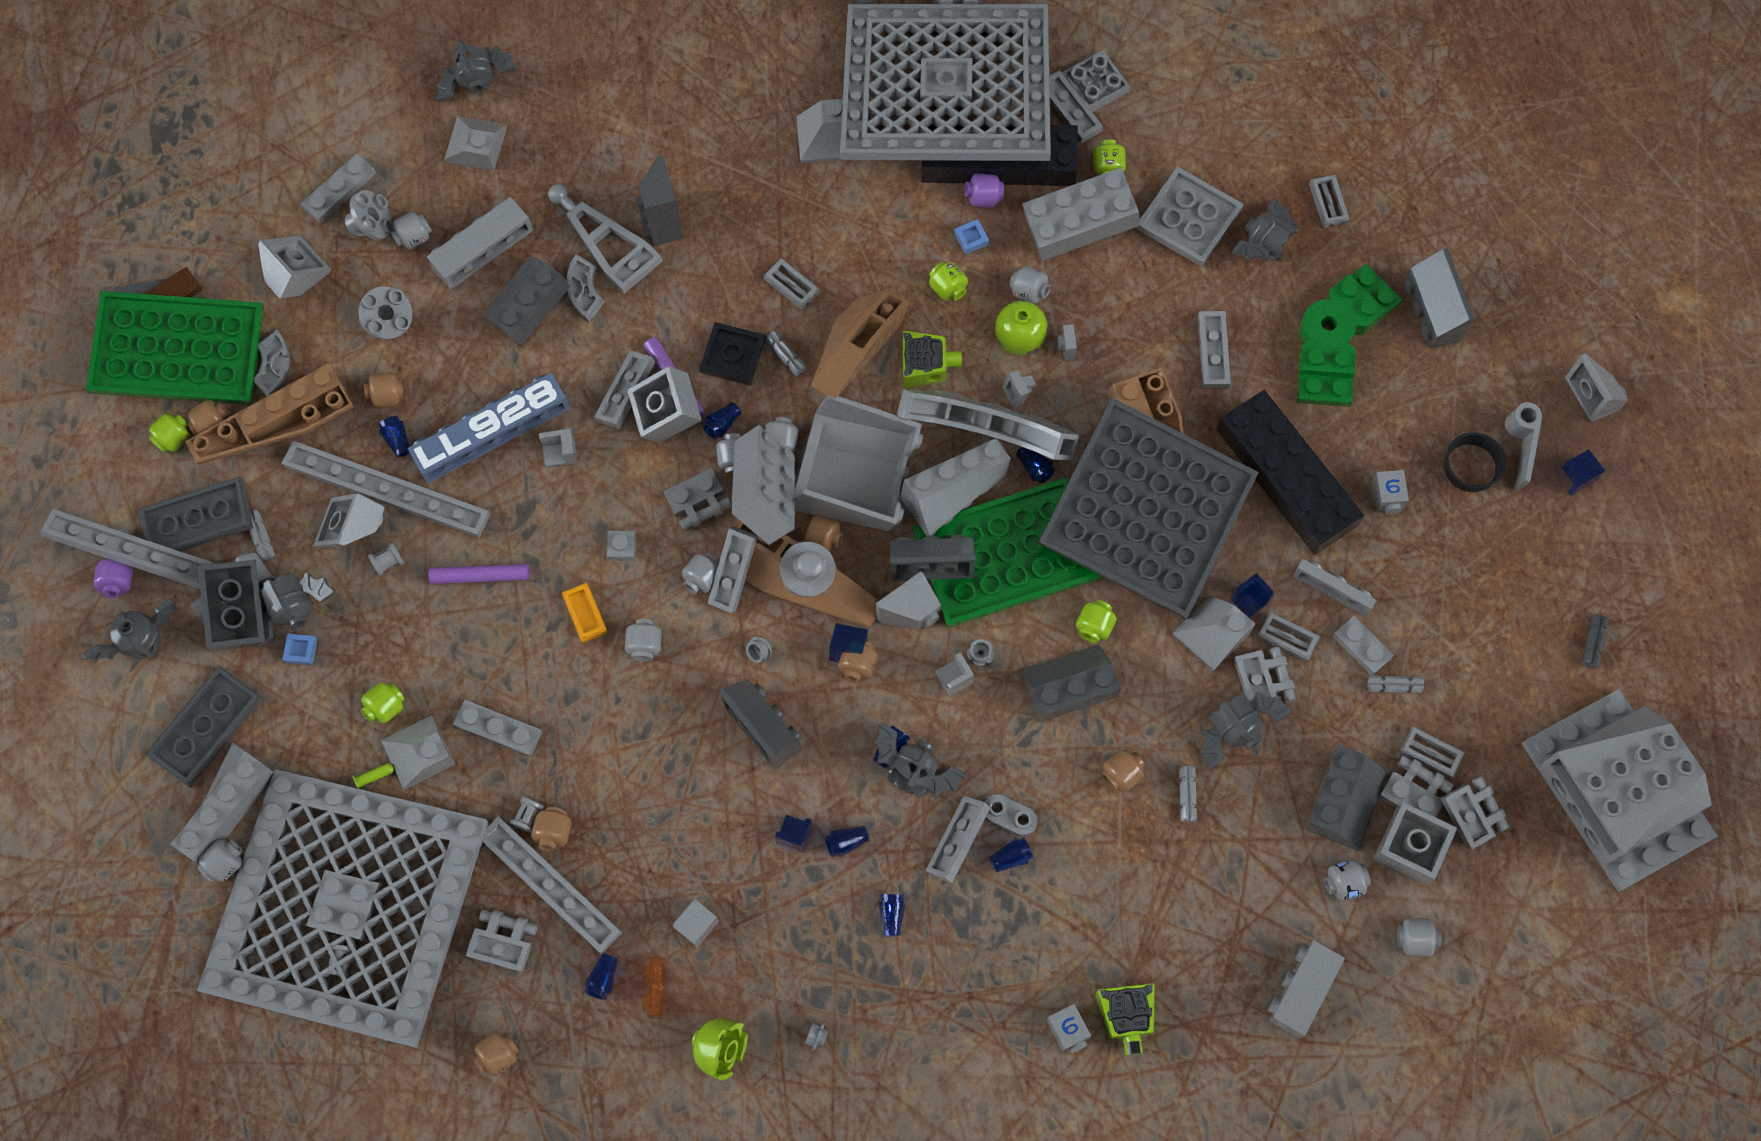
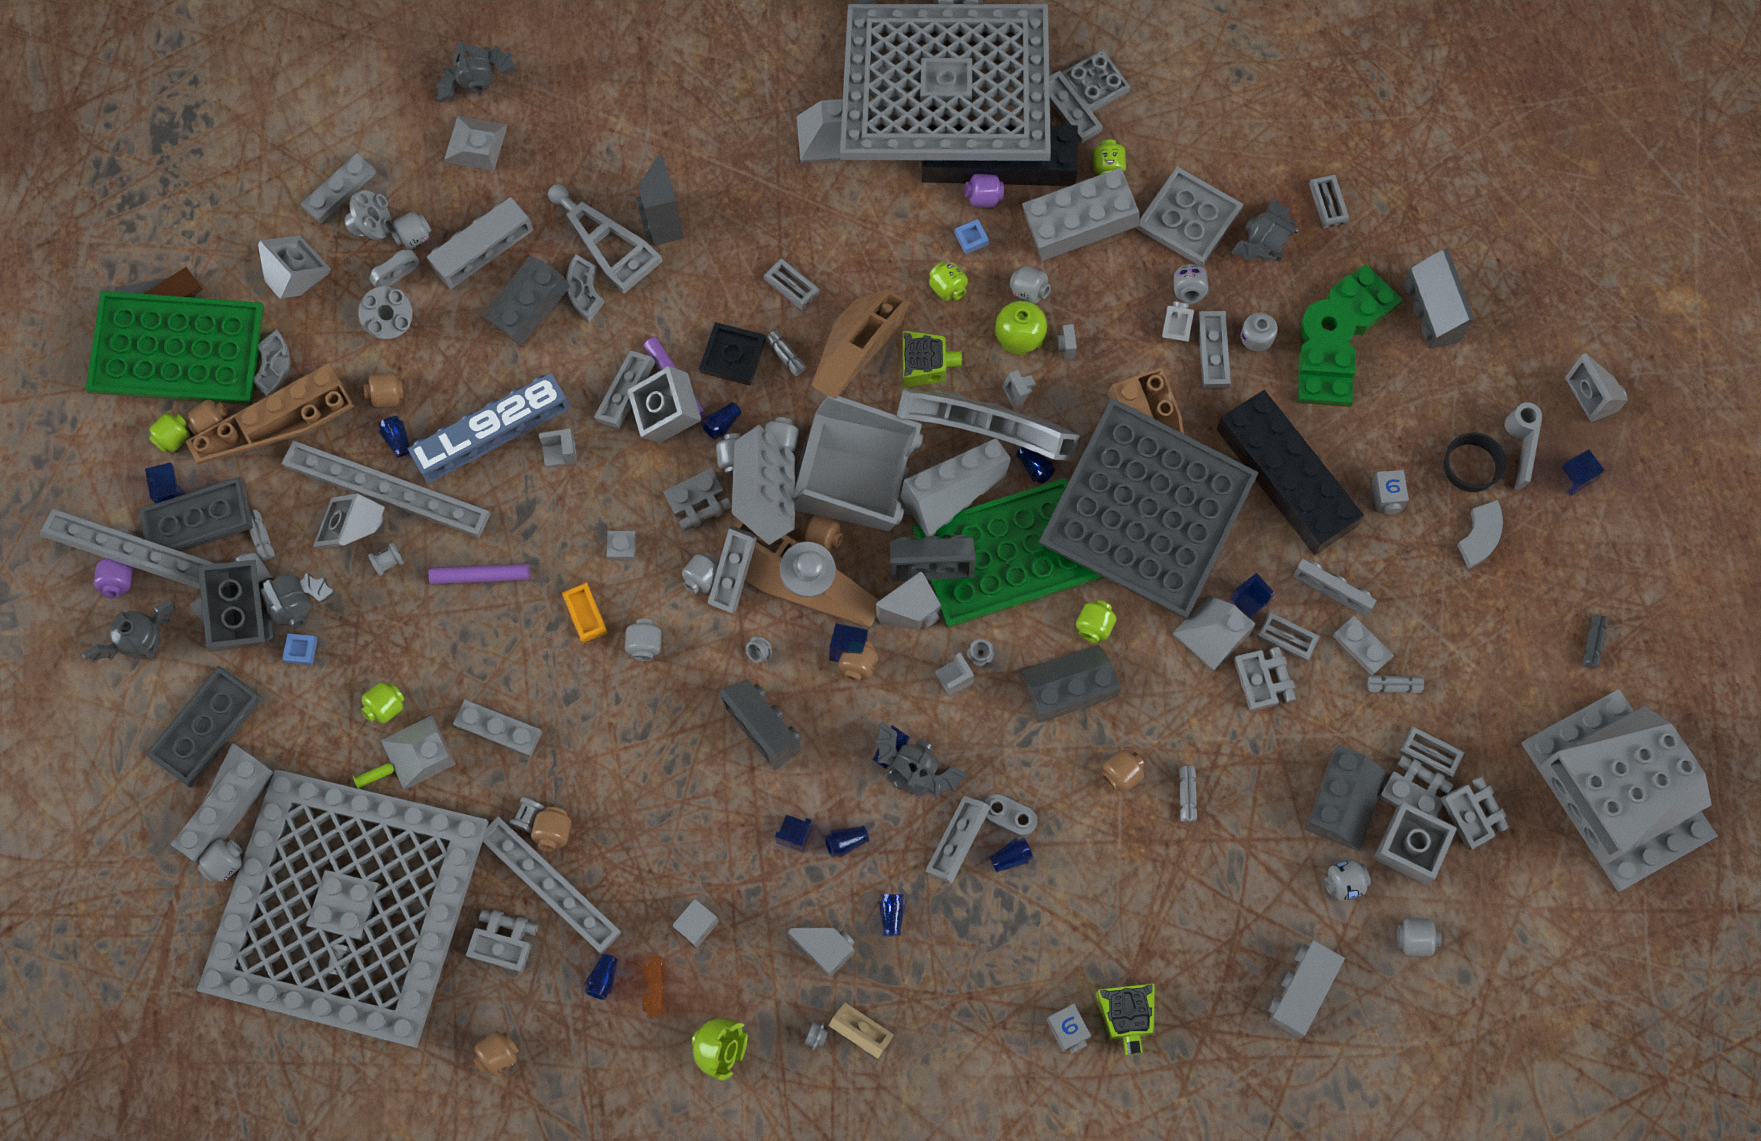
(162, 483): none -> clear blue panel
(394, 269): none -> light grey plate
(824, 946): none -> light grey slope
(861, 1030): none -> tan plate
(1178, 321): none -> light grey bracket
(1190, 283): none -> light grey head
(1239, 724): dark grey helmet -> none
(1259, 332): none -> light grey head
(1484, 534): none -> light grey tile

